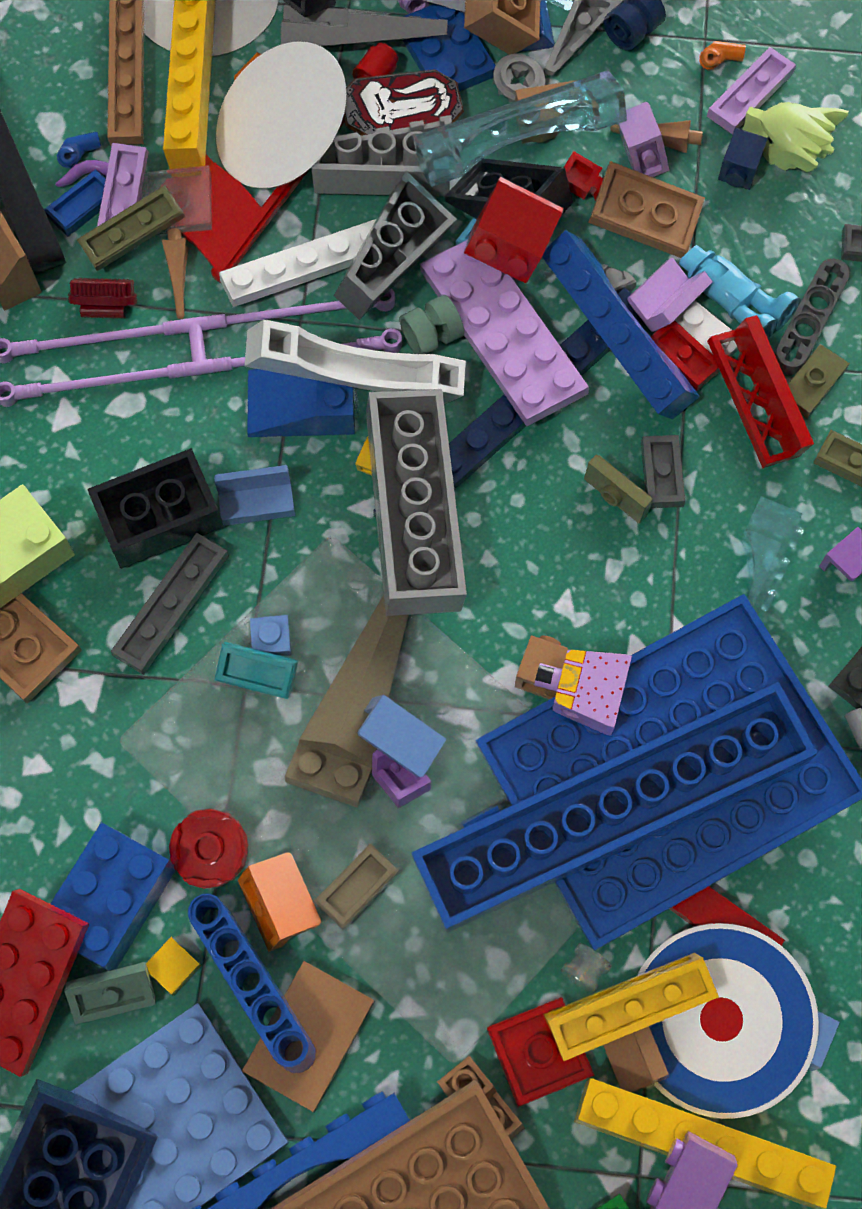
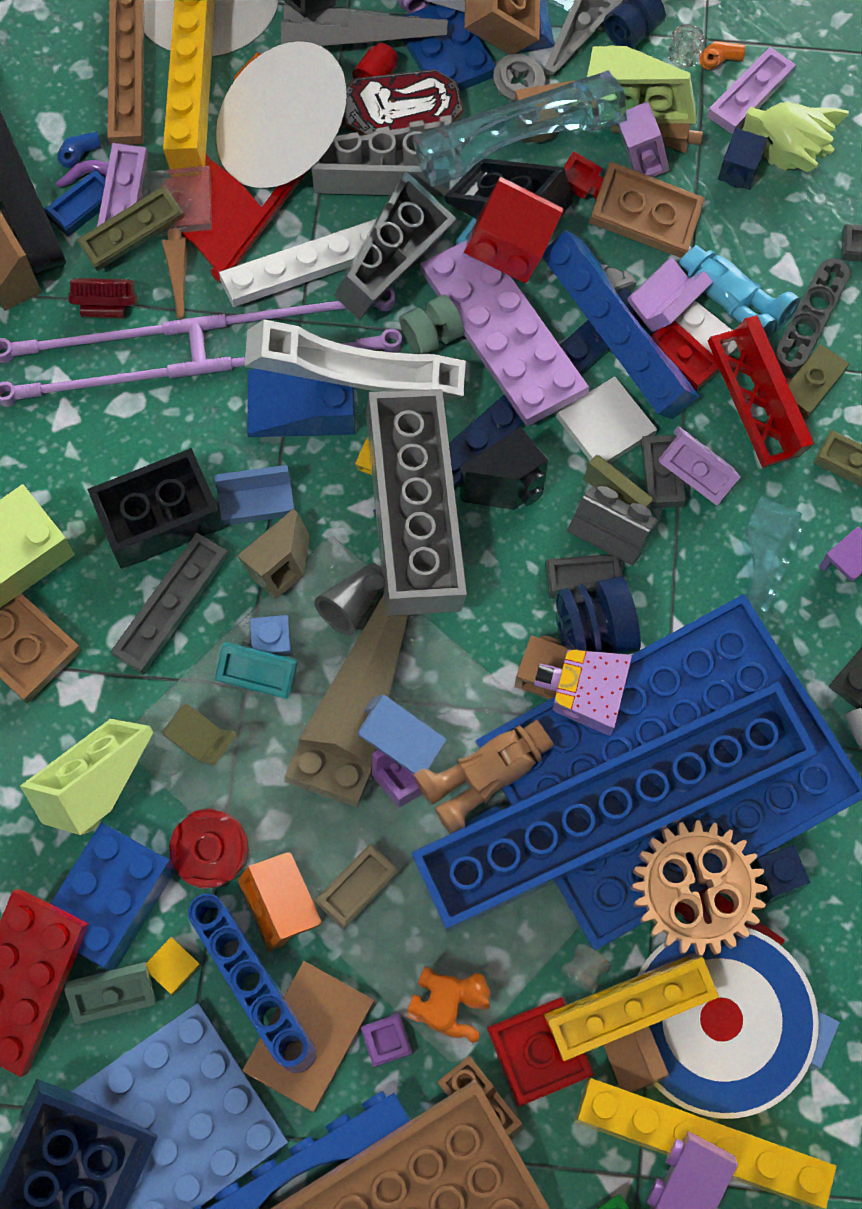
(88, 777): none -> yellowish green slope
(198, 735): none -> olive bracket
(278, 555): none -> dark tan slope
(349, 600): none -> dark grey piece
(386, 1040): none -> medium lavender tile
(443, 1004): none -> orange animal
(485, 772): none -> medium nougat piece
(505, 473): none -> black slope
(576, 571): none -> dark grey tile
(605, 619): none -> dark blue wheel
(606, 422): none -> white tile
(612, 524): none -> dark grey brick
(647, 80): none -> yellowish green slope
(686, 45): none -> clear wheel
(699, 466): none -> lavender panel
(735, 879): none -> light nougat gear
(782, 874): none -> dark blue brick

